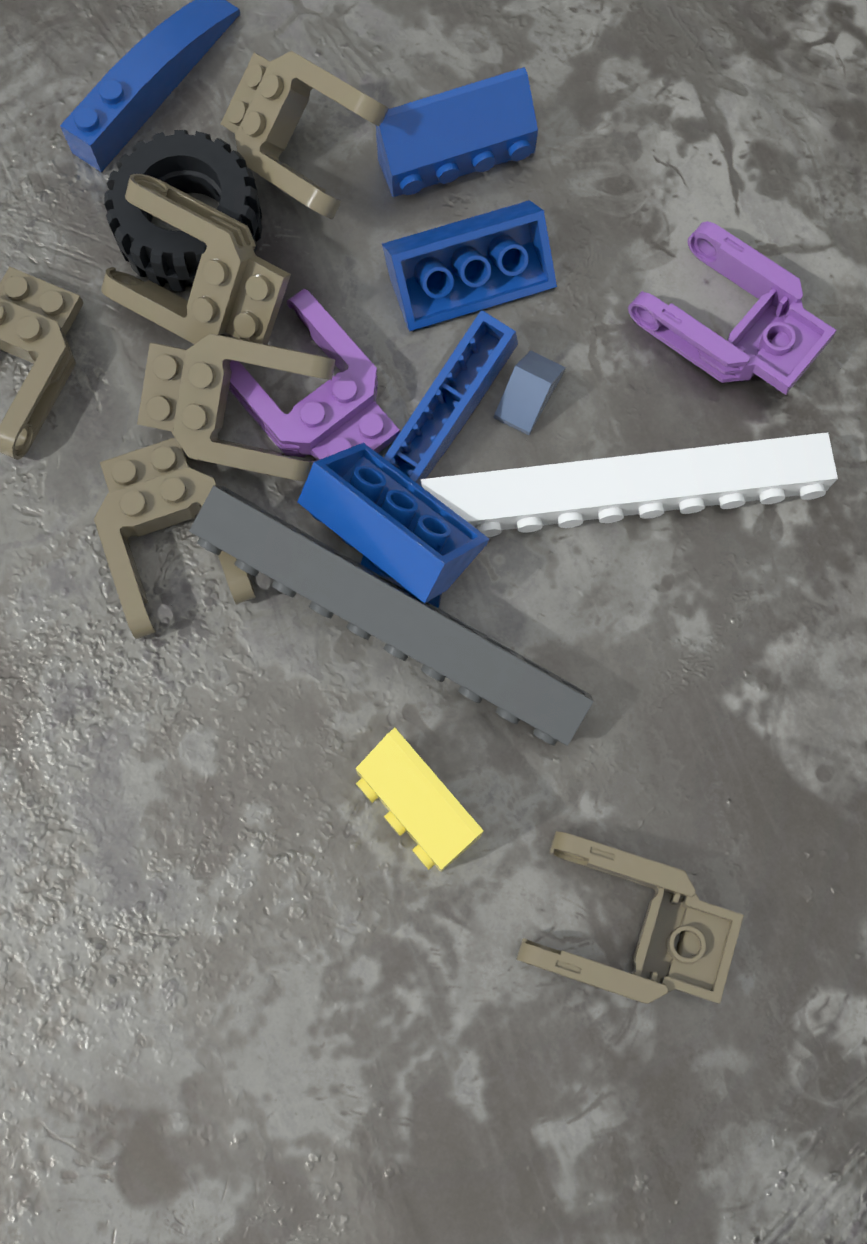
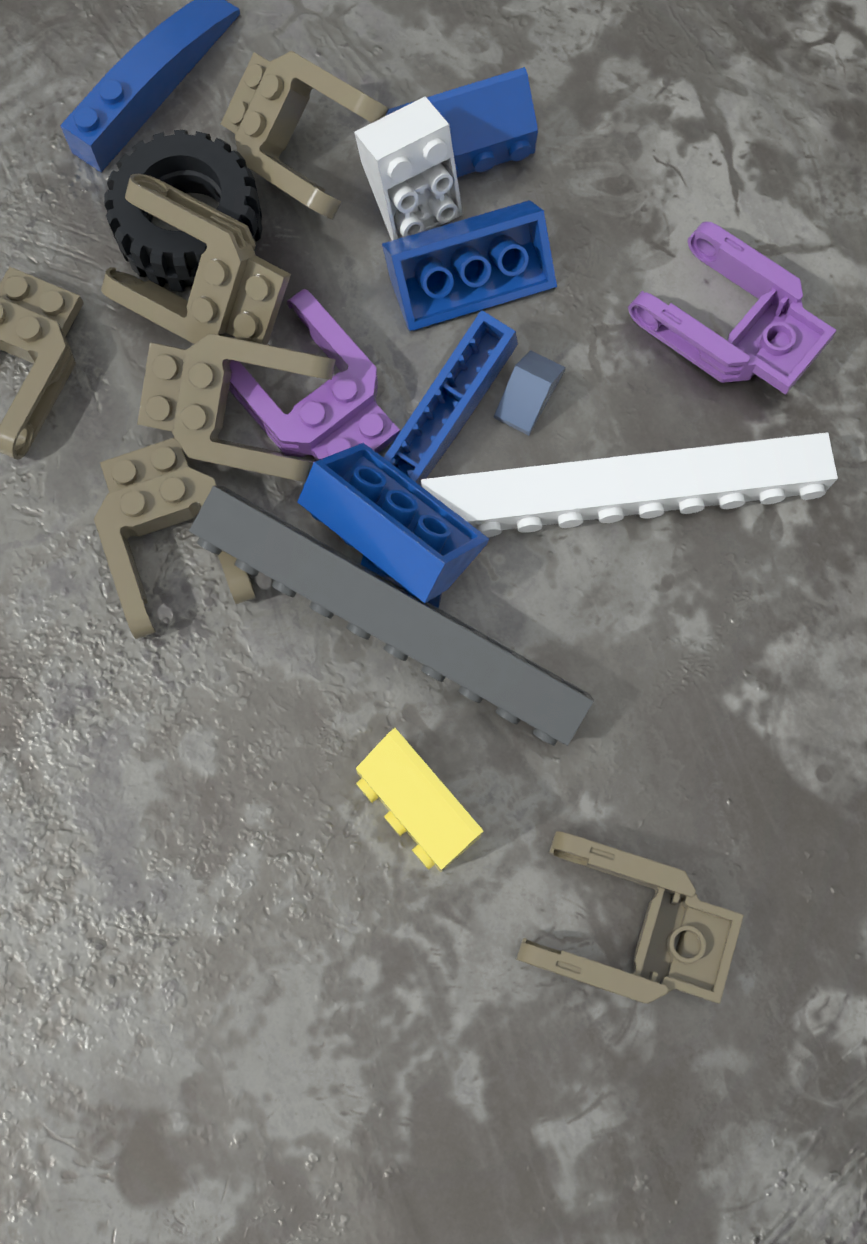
(411, 169): none -> white slope

